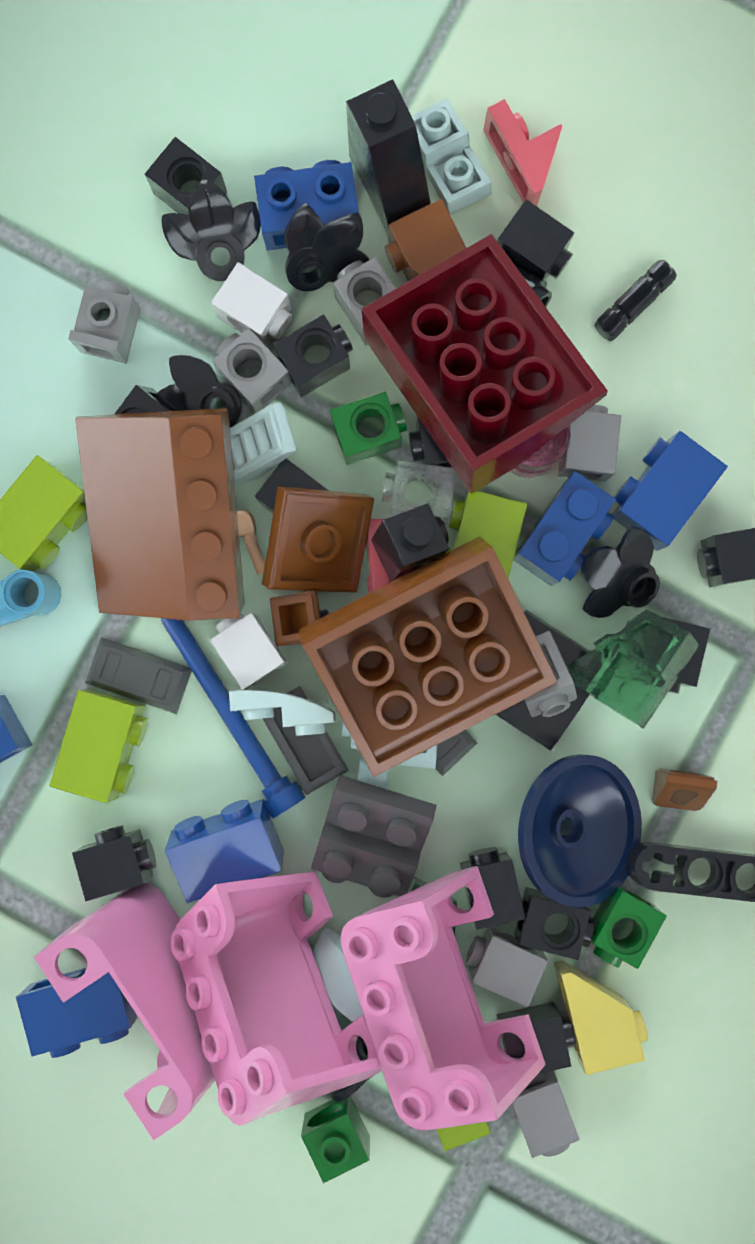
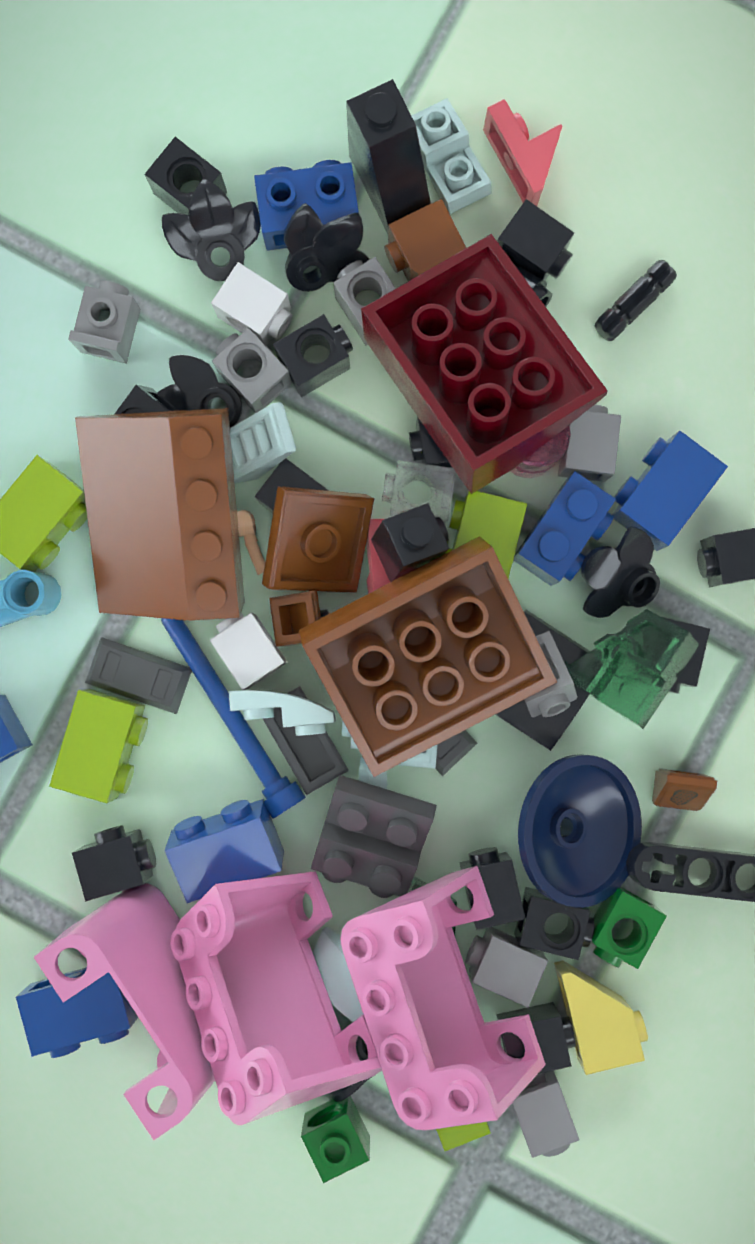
(352, 443): green brick -> none

